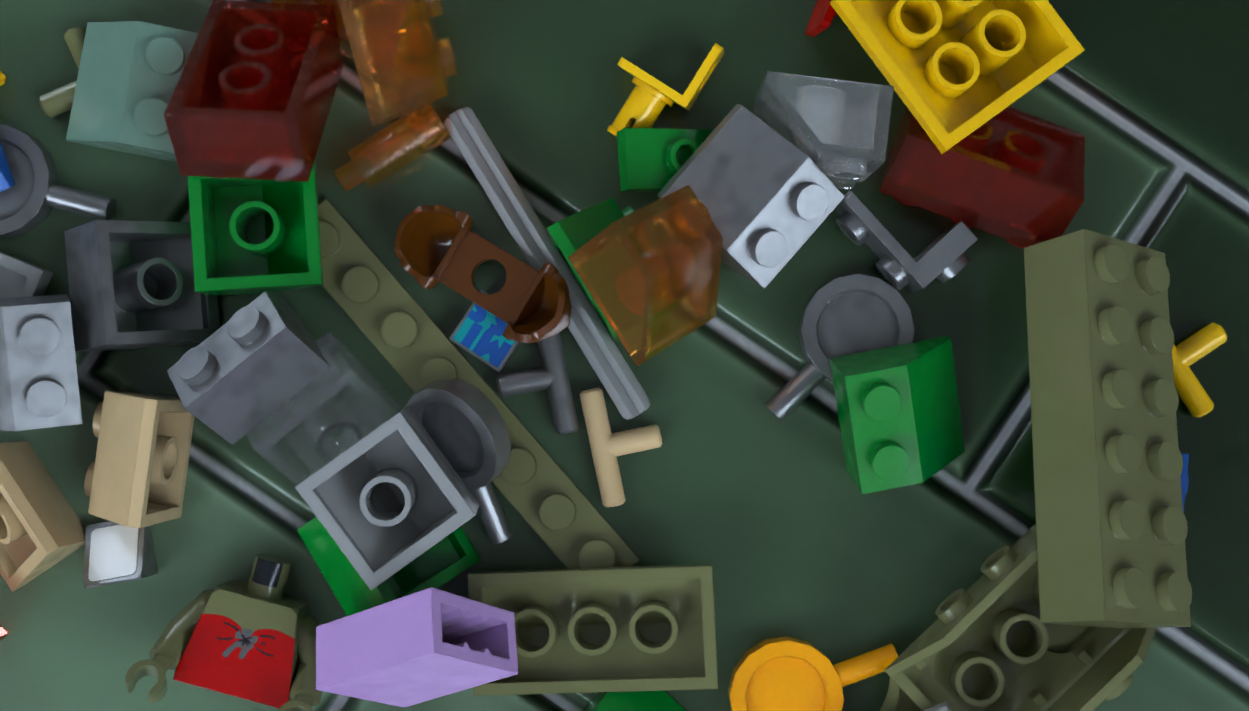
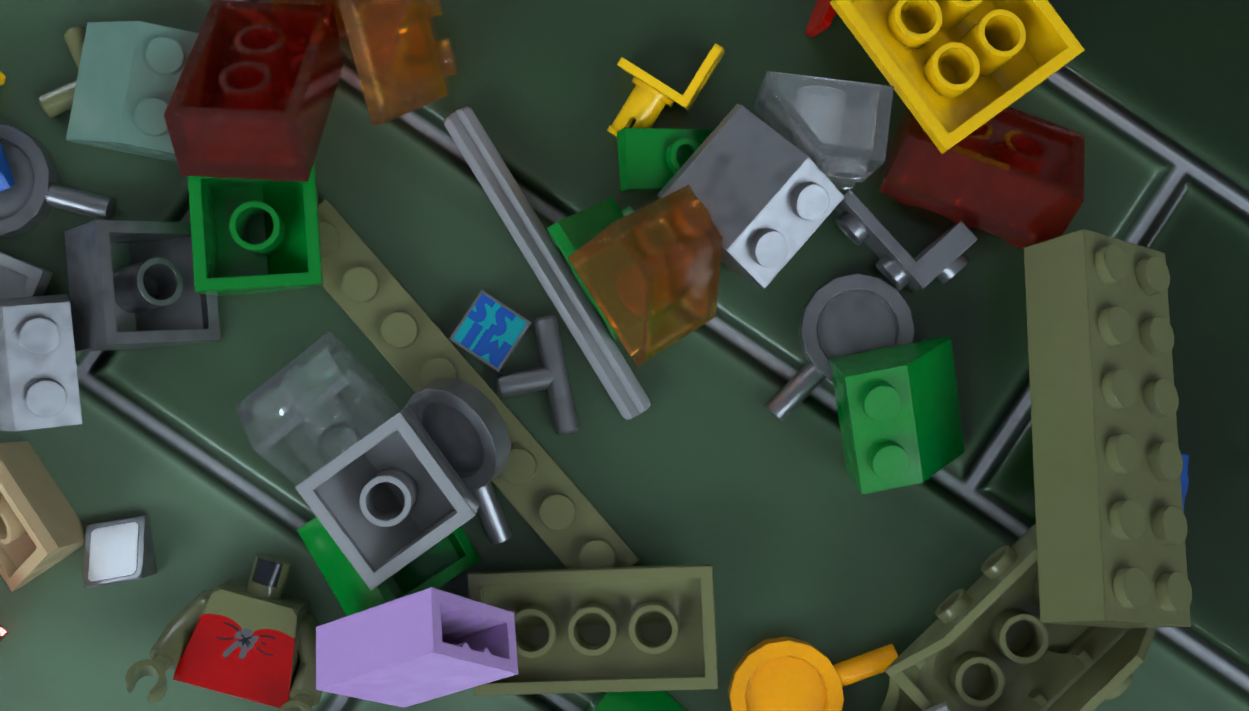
(139, 459): tan slope -> none
(248, 367): flat silver slope -> none
(393, 148): clear orange cylinder -> none
(441, 248): reddish brown piece -> none
(607, 445): tan piece -> none
(1186, 354): yellow piece -> none

